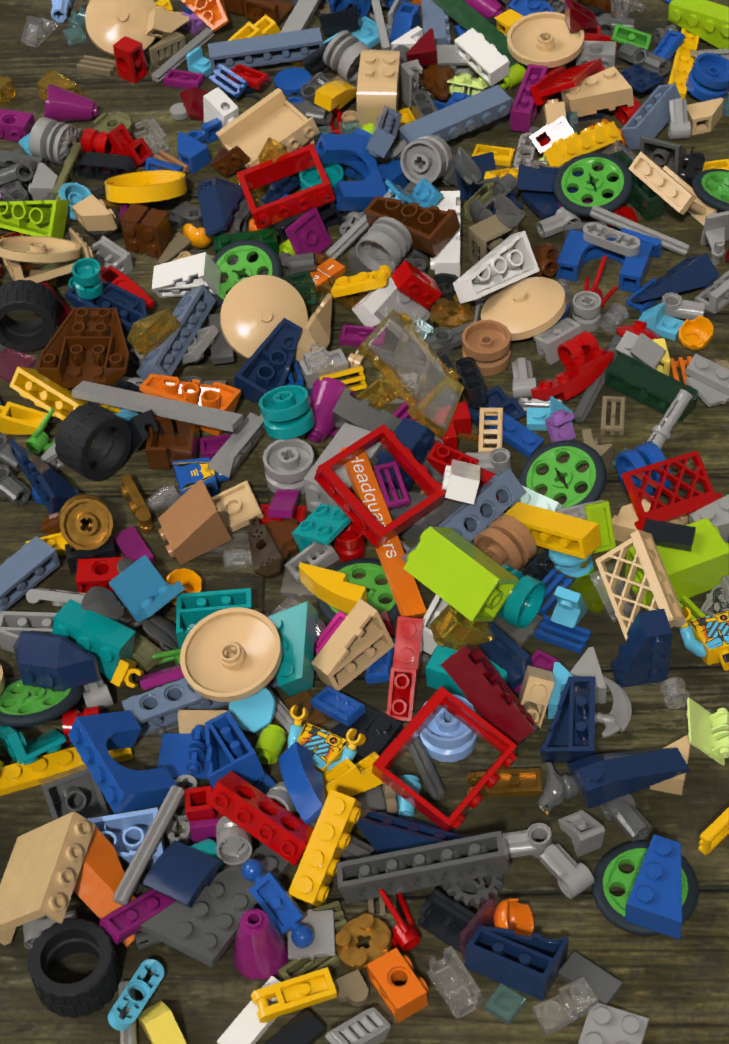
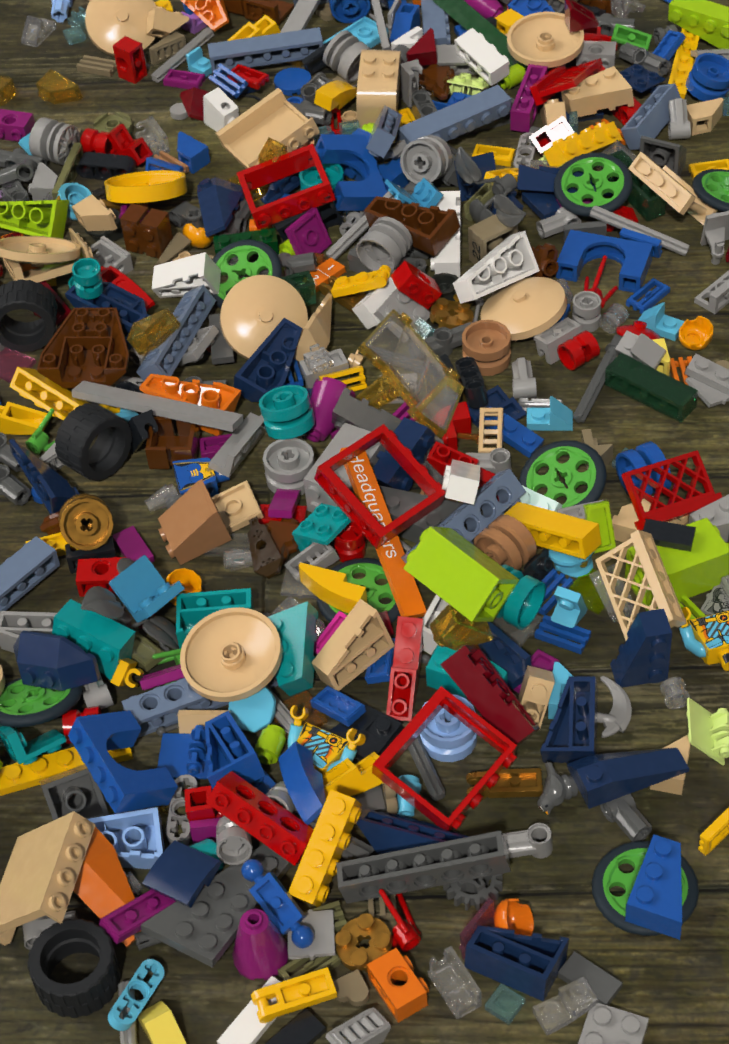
(58, 597): light grey plate -> none
(68, 106): magenta cone -> none
(136, 504): pearl gold hinge -> none
(148, 845): light grey axle -> none
(207, 131): blue plate -> none
(229, 161): reddish brown bracket -> none
(340, 20): black hinge -> none
(354, 335): magenta tile -> none
(396, 502): magenta tile -> none
(444, 918): black hinge -> none
(560, 426): medium lavender bracket -> none
(570, 876): light grey piece -> none
(578, 376): red slope -> none
(584, 831): light grey slope -> none
(589, 666): light grey slope -> none
(612, 427): dark tan tile -> none
(624, 245): light grey beam -> none
(662, 431): light grey pin -> none
(681, 308): light grey piece -> none
(686, 275): dark blue wedge -> none
(693, 162): black hinge -> none

